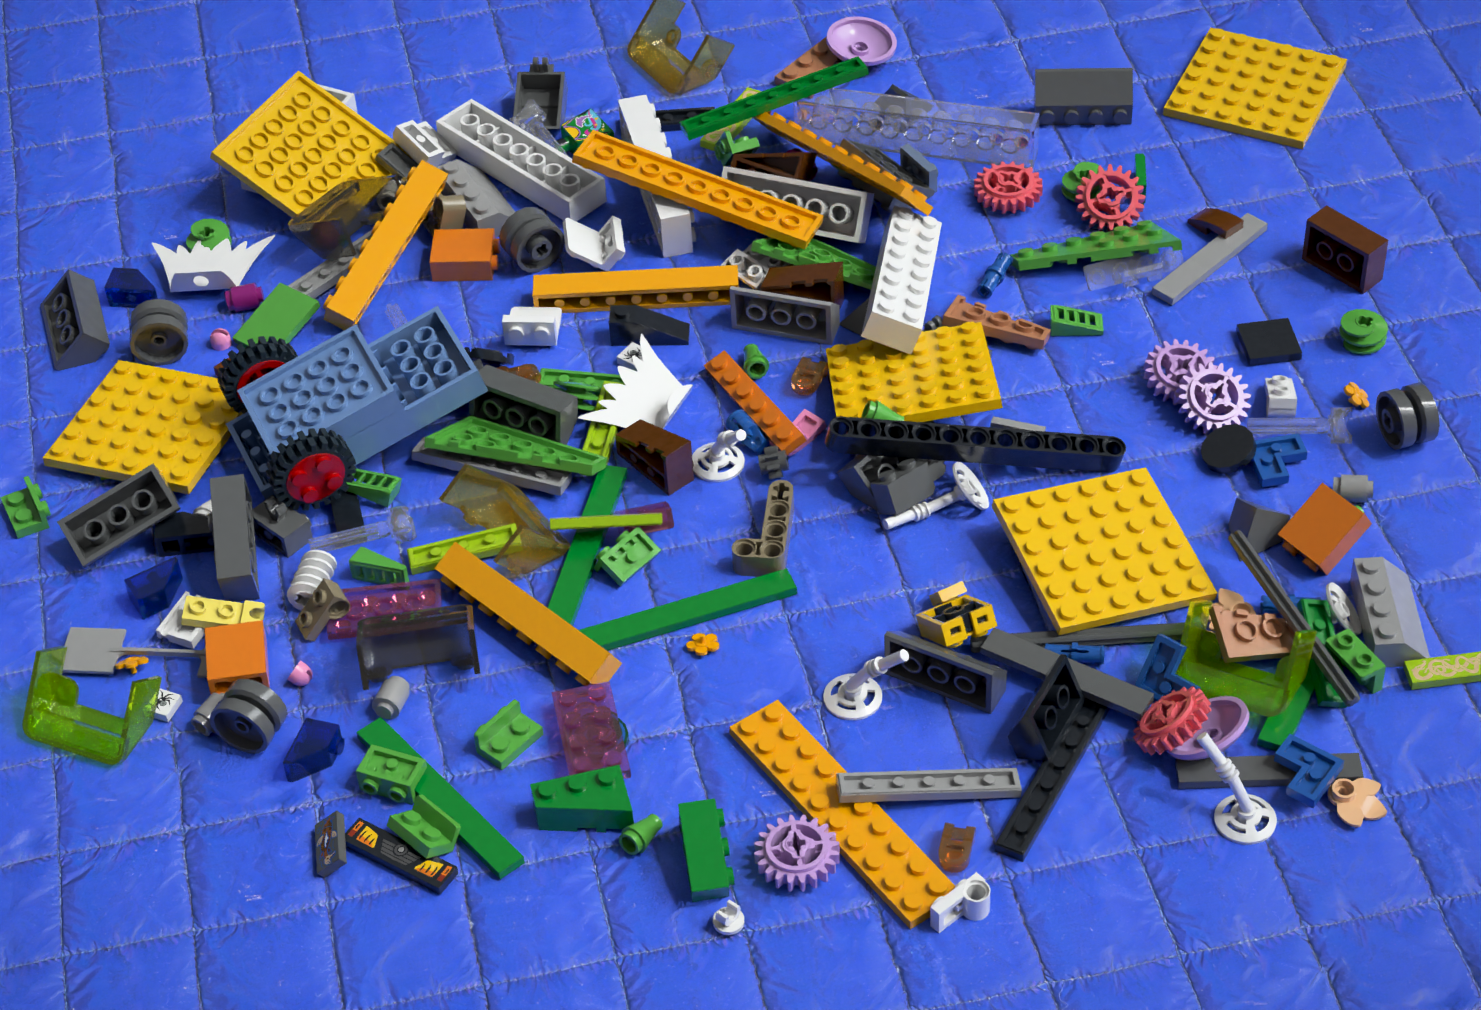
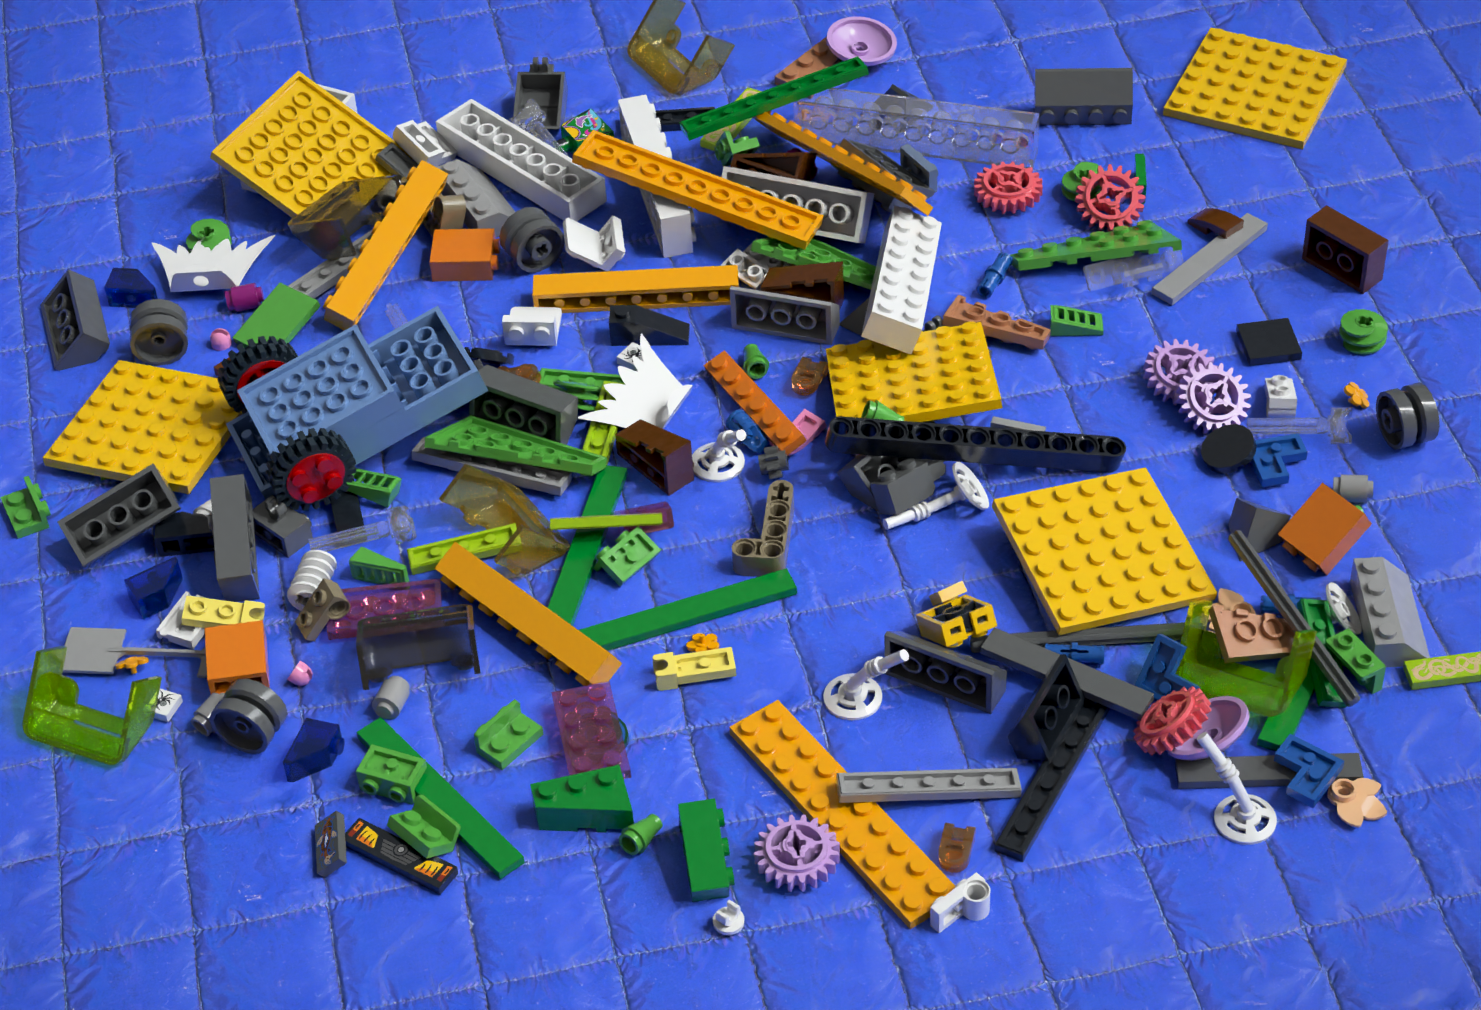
(692, 667): none -> light yellow plate

